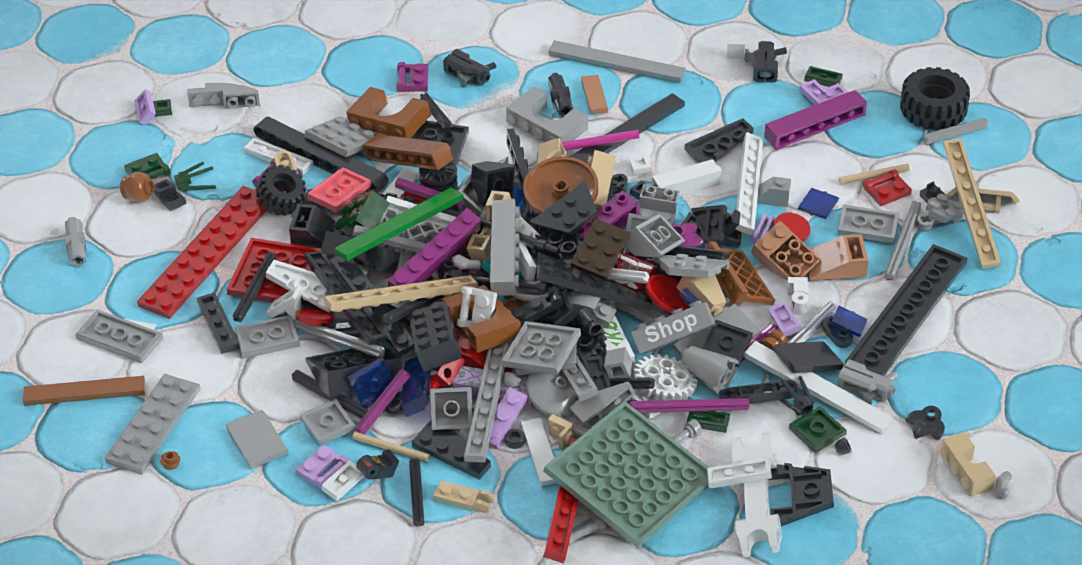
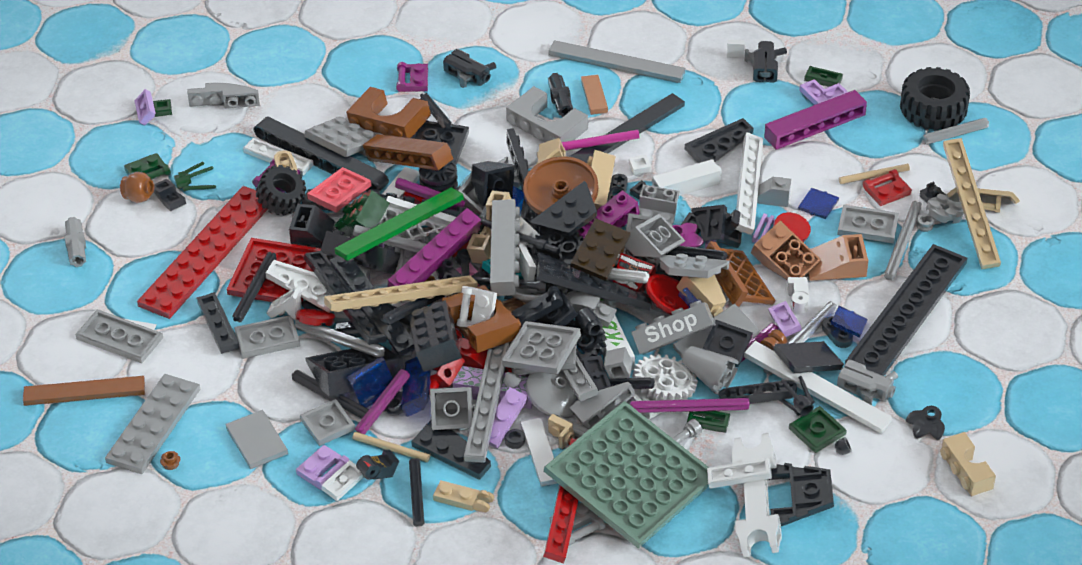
(464, 263): white arm -> none
(1001, 481): light grey arm -> none

